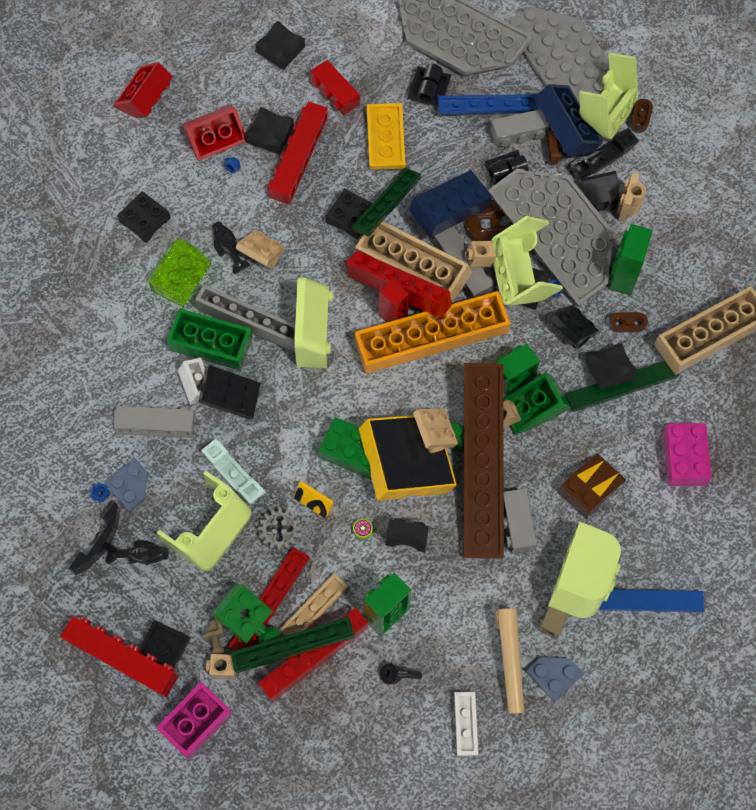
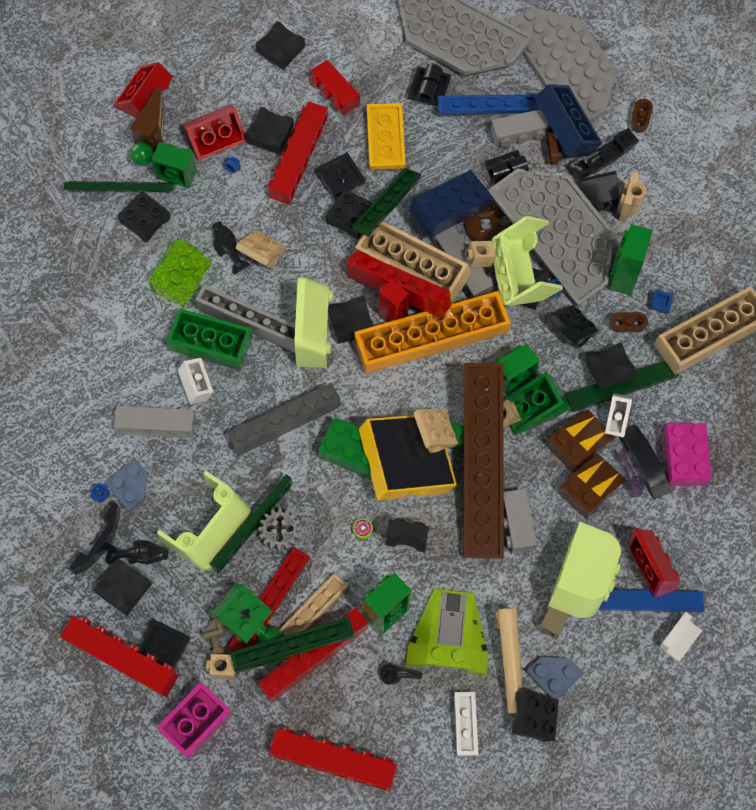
(110, 185): none -> dark green tile
(122, 587): none -> black brick
(150, 122): none -> reddish brown slope
(168, 162): none -> green brick
(229, 392): black plate -> none
(232, 472): light aqua slope -> none
(251, 524): none -> dark green tile
(284, 419): none -> dark grey brick
(313, 500): yellow slope -> none
(332, 759): none -> red brick
(340, 174): none -> black plate
(349, 318): none -> black brick
(449, 634): none -> lime wedge
(535, 716): none -> black brick
(579, 440): none -> reddish brown slope
(611, 108): yellowish green windscreen -> none
(618, 415): none -> white slope
(636, 485): none -> clear purple brick
(647, 461): none -> black slope
(653, 562): none -> red slope
(662, 301): none -> blue plate
(680, 637): none -> white panel

